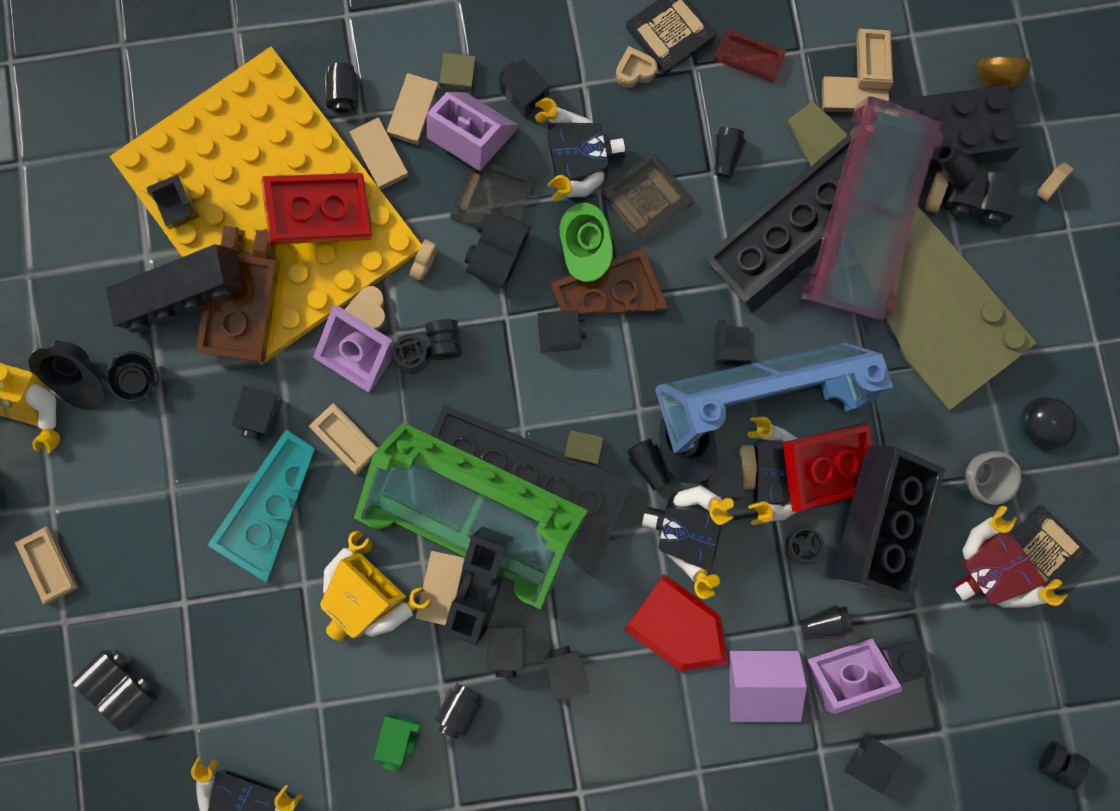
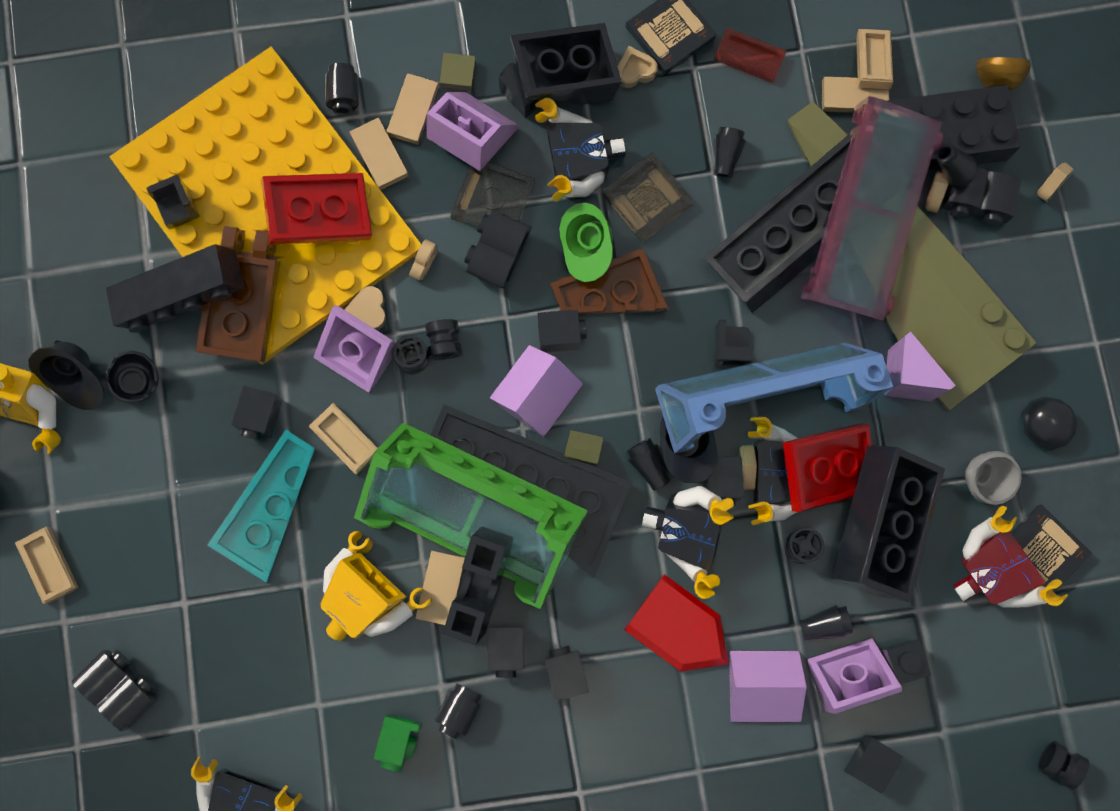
(537, 390): none -> lavender slope
(567, 64): none -> black slope
(915, 372): none -> lavender slope

